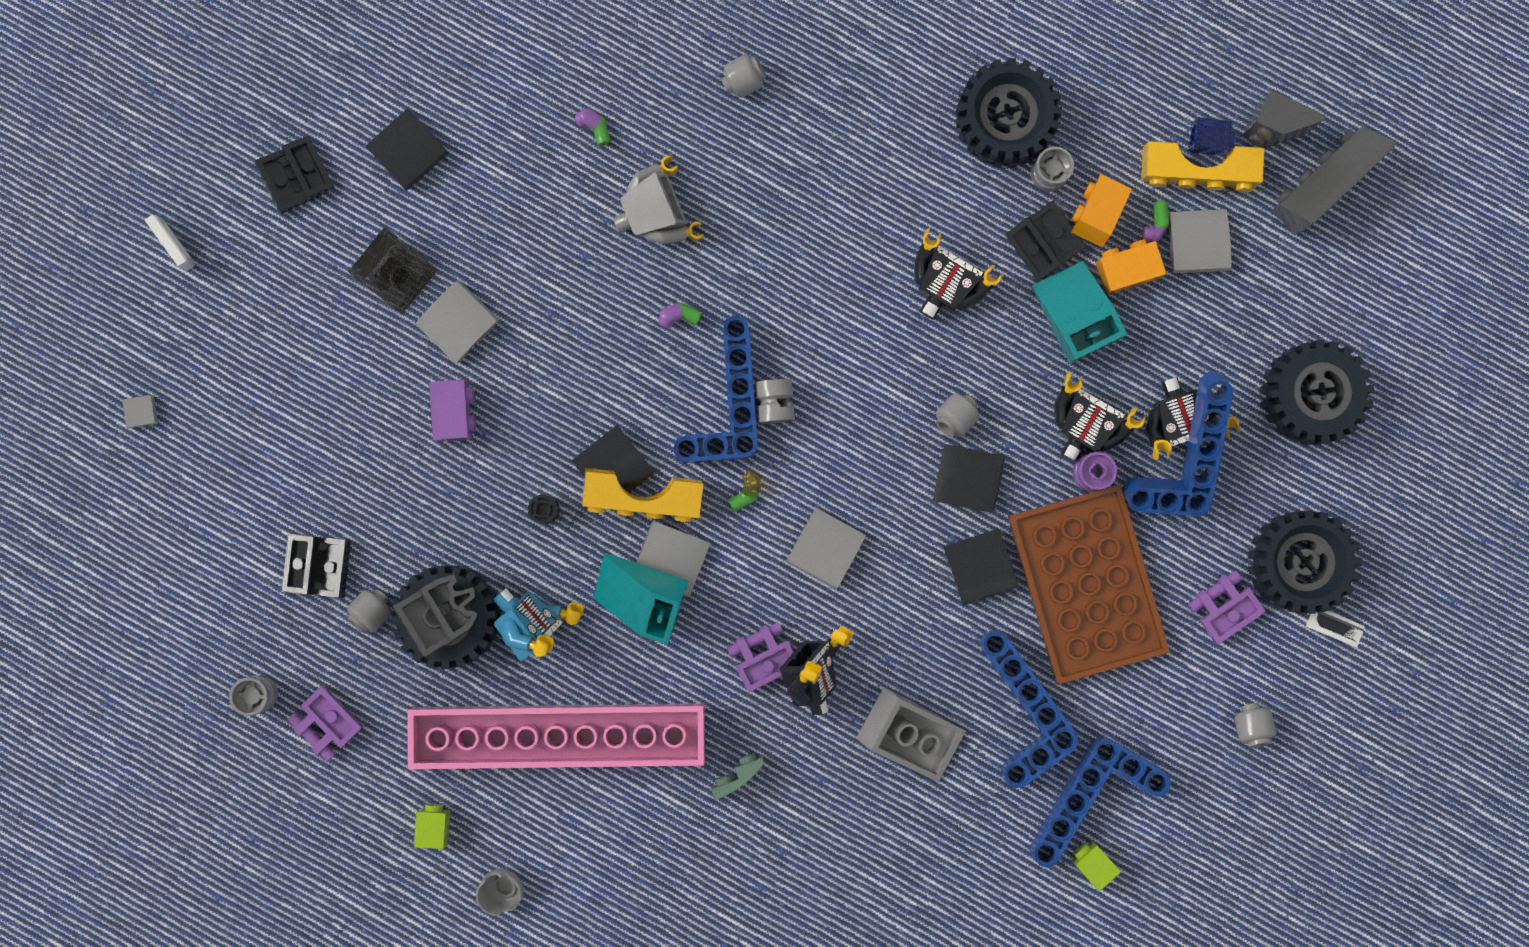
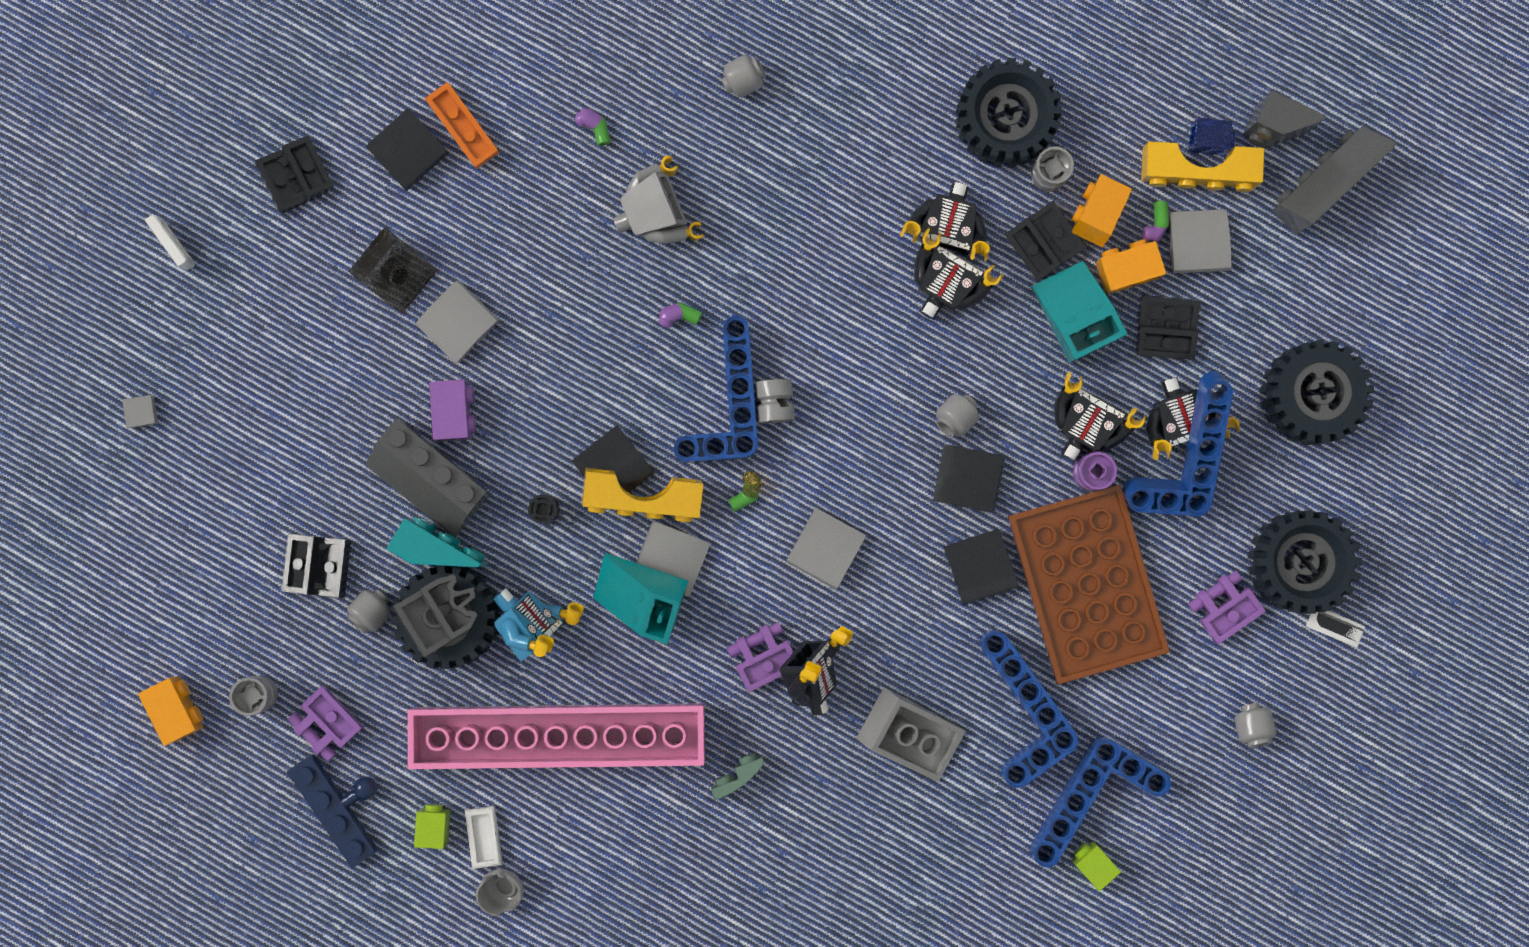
(171, 710): none -> light orange brick
(334, 809): none -> dark blue plate
(420, 544): none -> teal slope
(426, 477): none -> dark grey slope
(462, 125): none -> orange plate
(483, 837): none -> white tile
(955, 220): none -> torso
(1167, 327): none -> black slope

